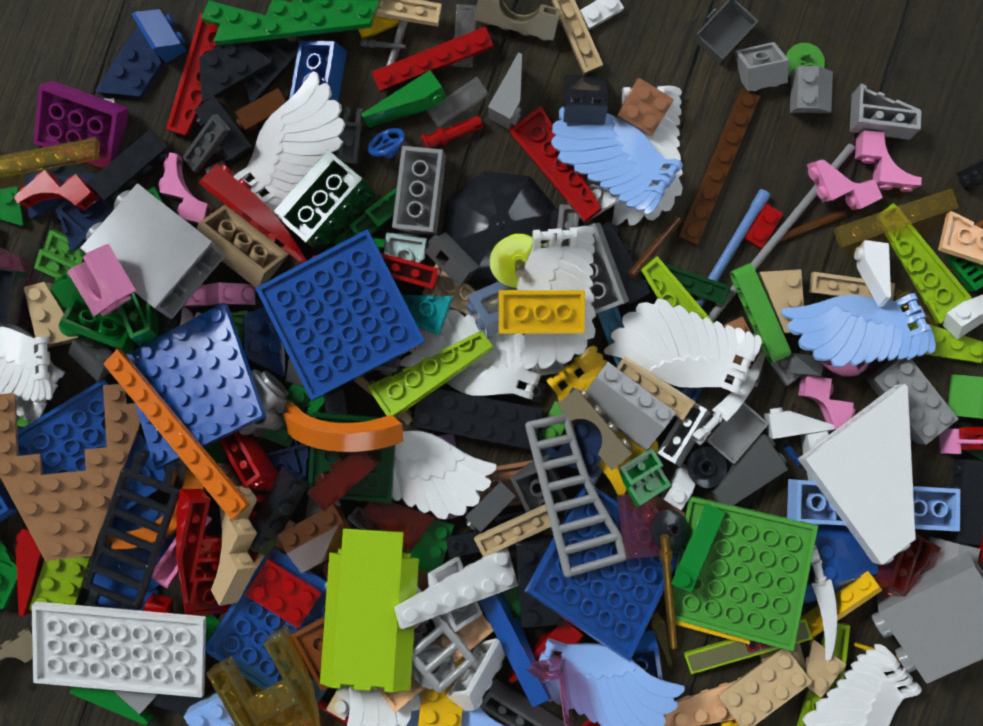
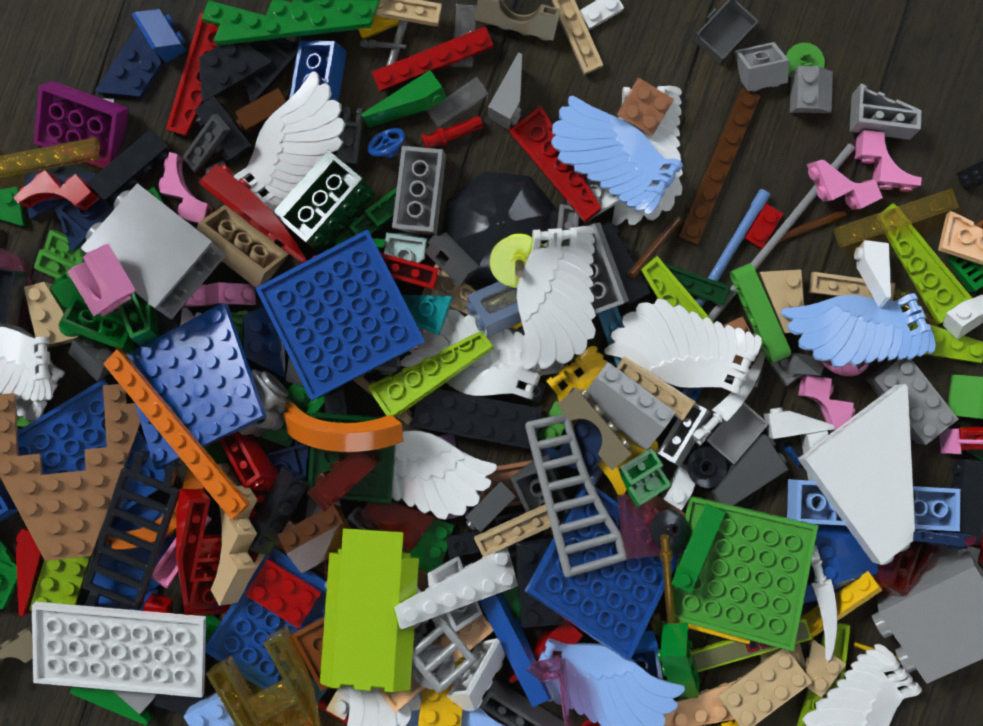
(541, 311): yellow plate -> none
(585, 99): black slope -> none
(677, 659): none -> green wedge
(939, 537): none -> dark blue wing

